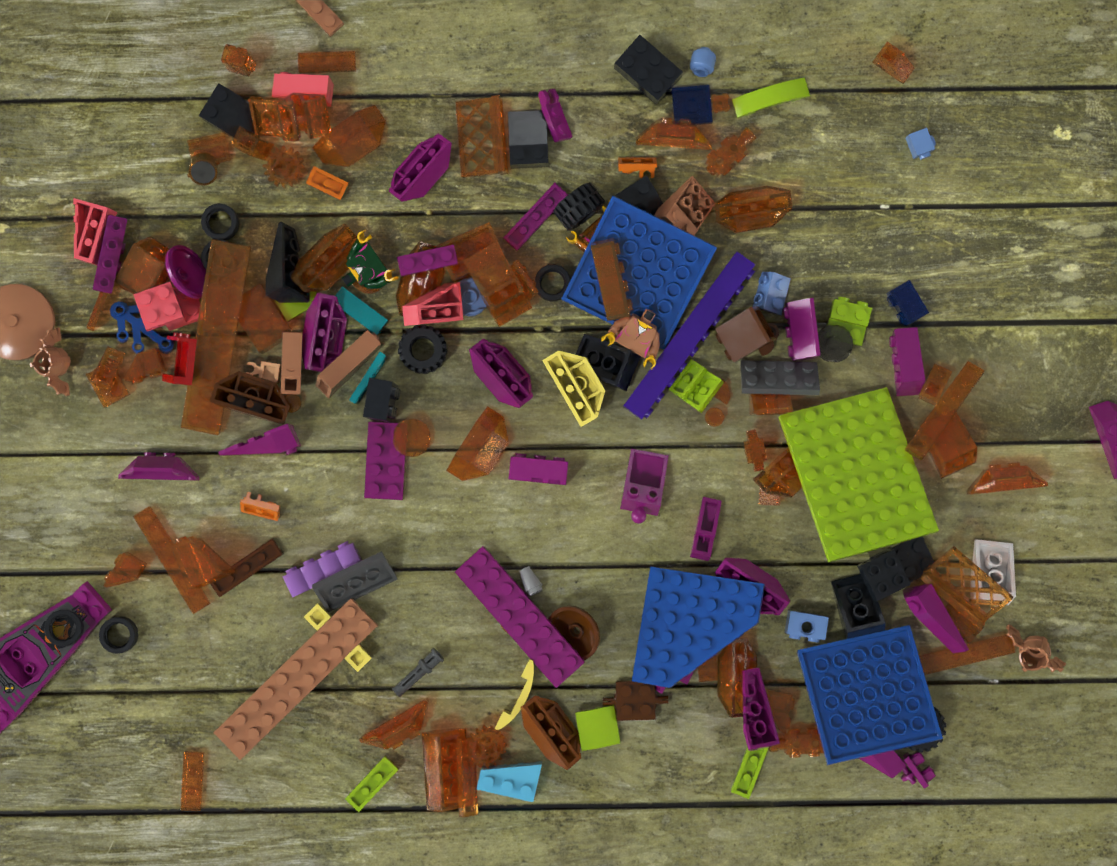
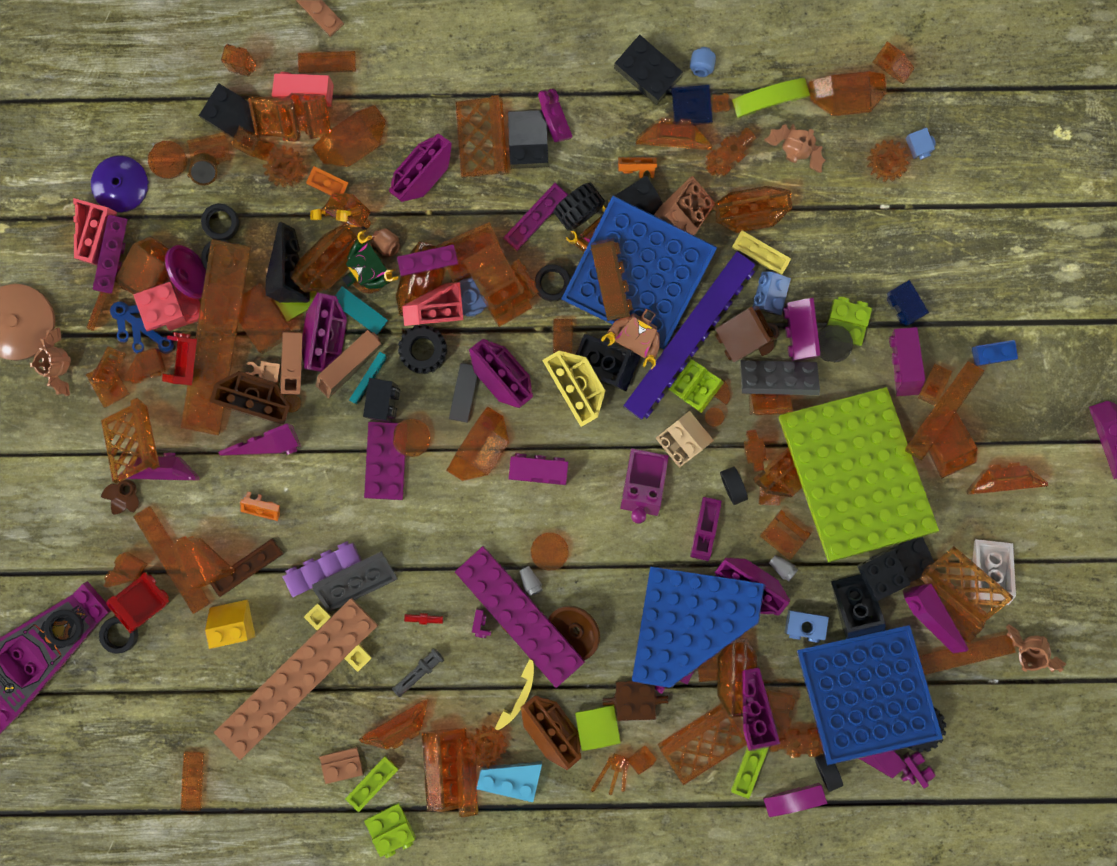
(119, 498): none -> reddish brown plate
(128, 192): none -> dark purple dish
(138, 602): none -> red panel
(143, 436): none -> clear orange fence
(167, 160): none -> clear orange tile
(229, 624): none -> yellow slope
(341, 765): none -> nougat plate
(345, 209): none -> clear orange torso
(385, 242): none -> nougat head
(390, 830): none -> lime plate
(423, 618): none -> red bar
(463, 393): none -> dark grey tile
(479, 620): none -> magenta bracket
(549, 551): none -> clear orange tile
(562, 335): none -> clear orange tile
(618, 764): none -> clear orange plant
(642, 760): none -> clear orange slope
(684, 439): none -> tan slope
(693, 730): none -> clear orange fence
(734, 485): none -> black tyre
(761, 253): none -> light yellow plate
(780, 539): none -> clear orange plate
(783, 567): none -> light grey cone
(795, 800): none -> magenta slope
(798, 145): none -> nougat helmet
(829, 774): none -> black tyre
(848, 92): none -> clear orange wedge
(895, 160): none -> clear orange gear
(994, 353): none -> blue brick

